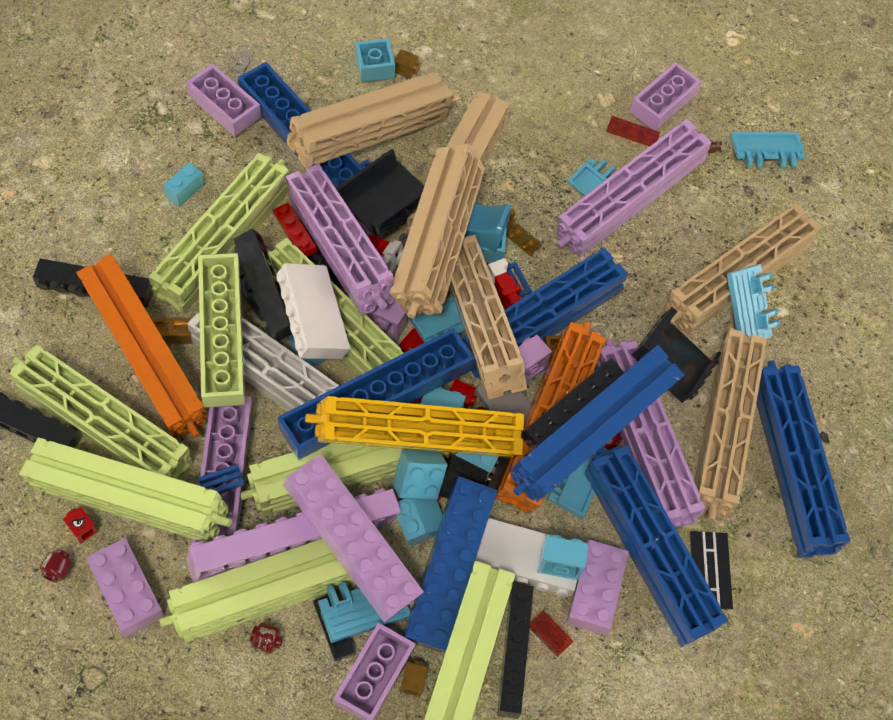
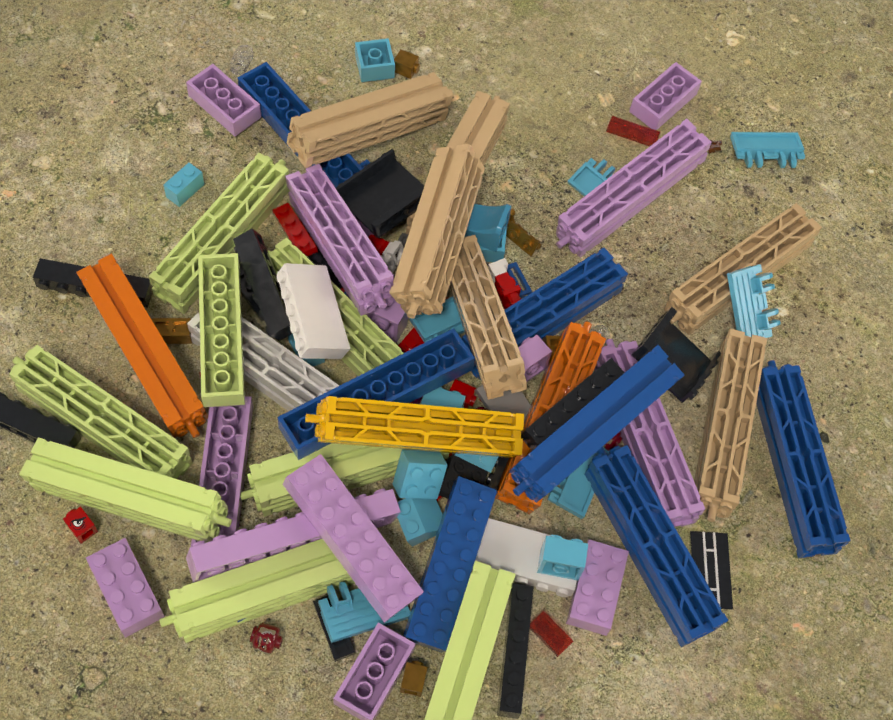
(56, 566): dark red head -> none
(221, 473): blue tile -> none

